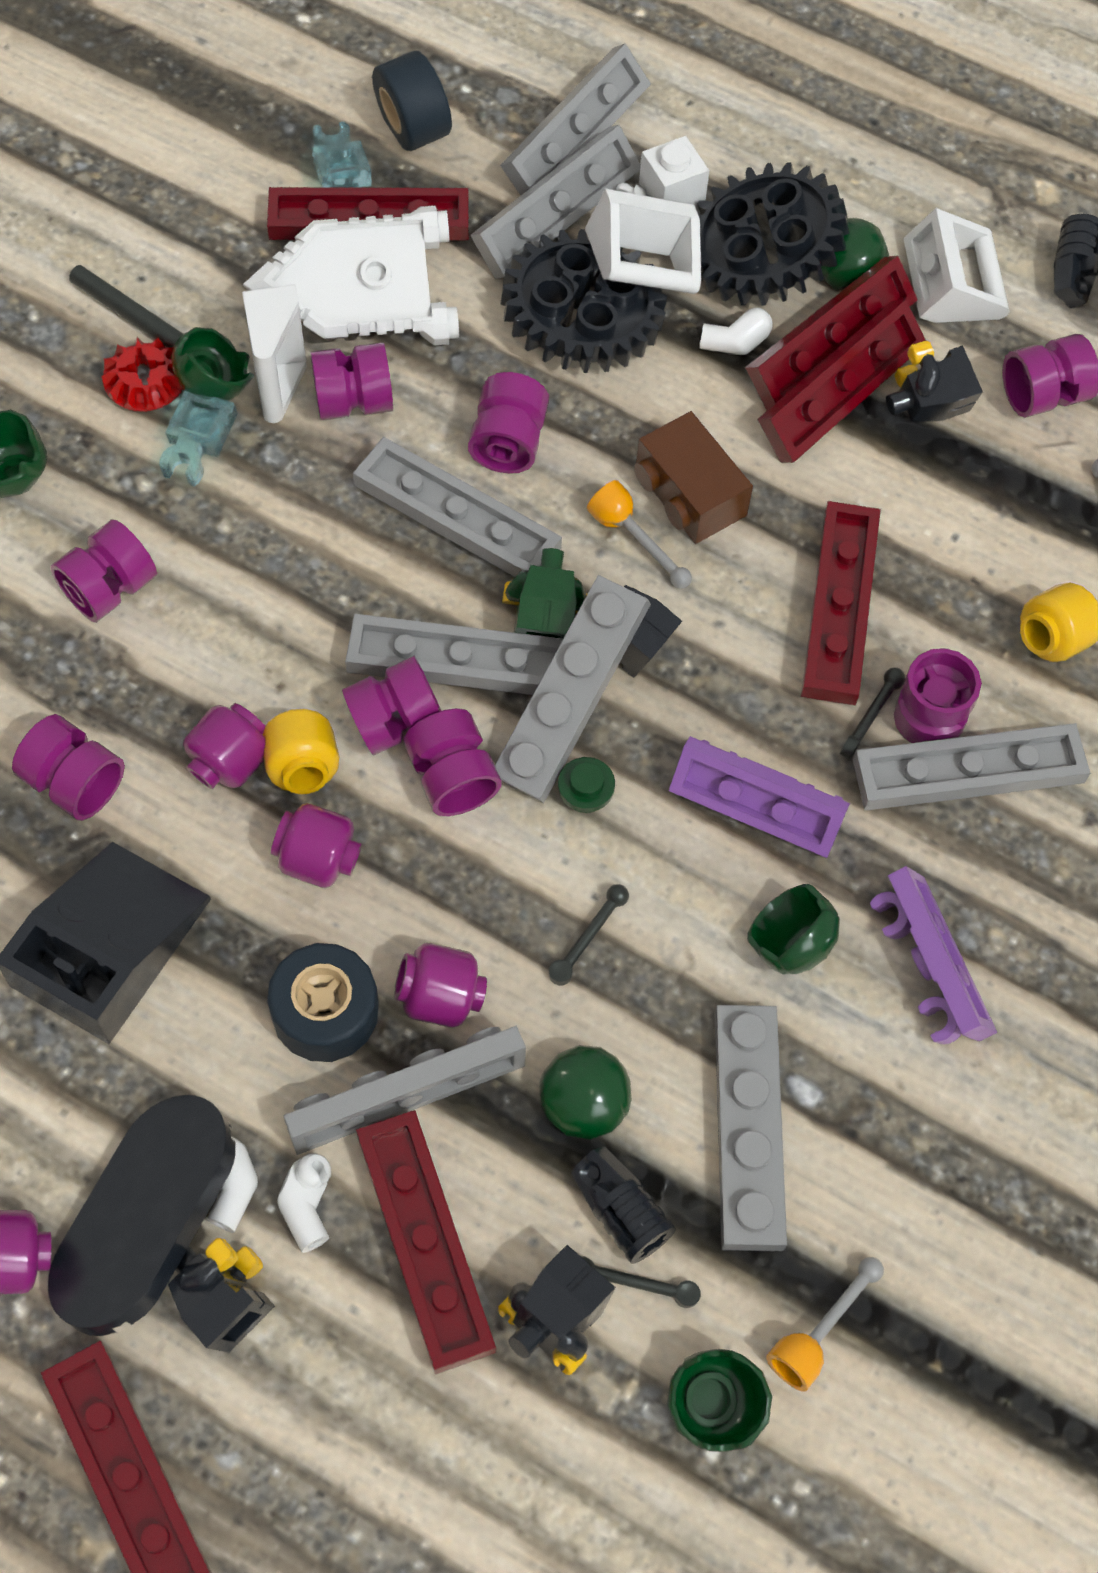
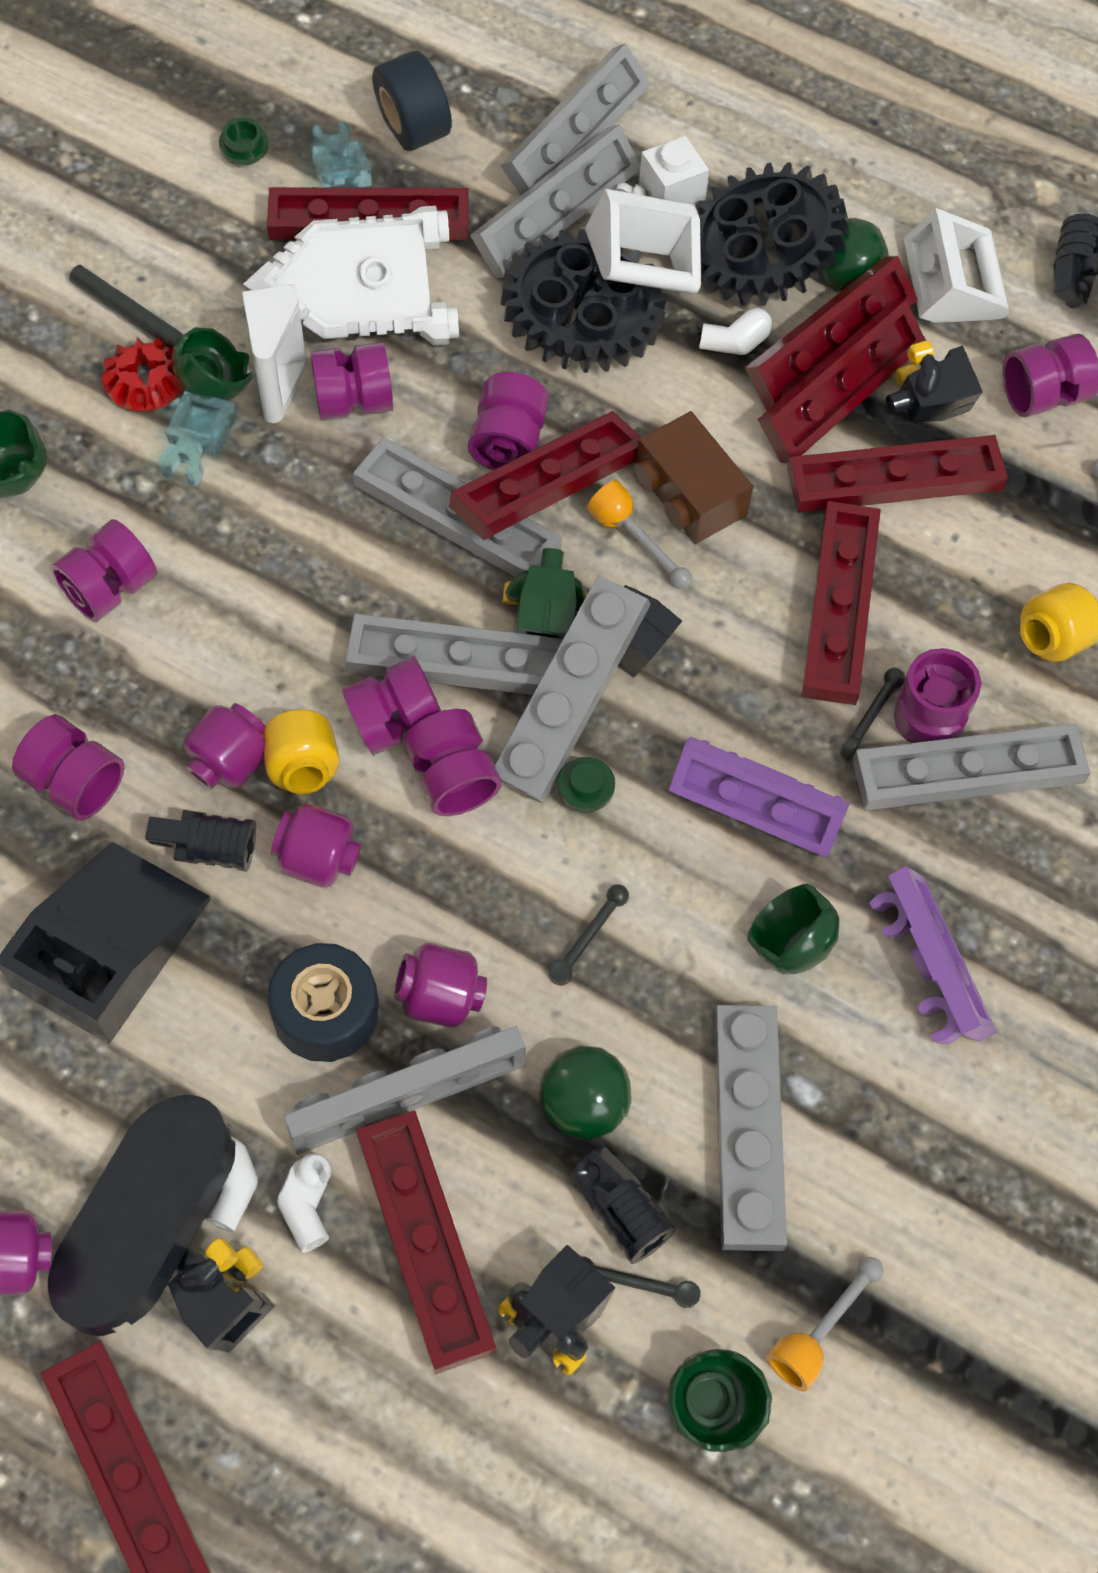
(205, 839): none -> black hinge
(243, 141): none -> dark green plate
(545, 475): none -> dark red plate
(897, 473): none -> dark red plate

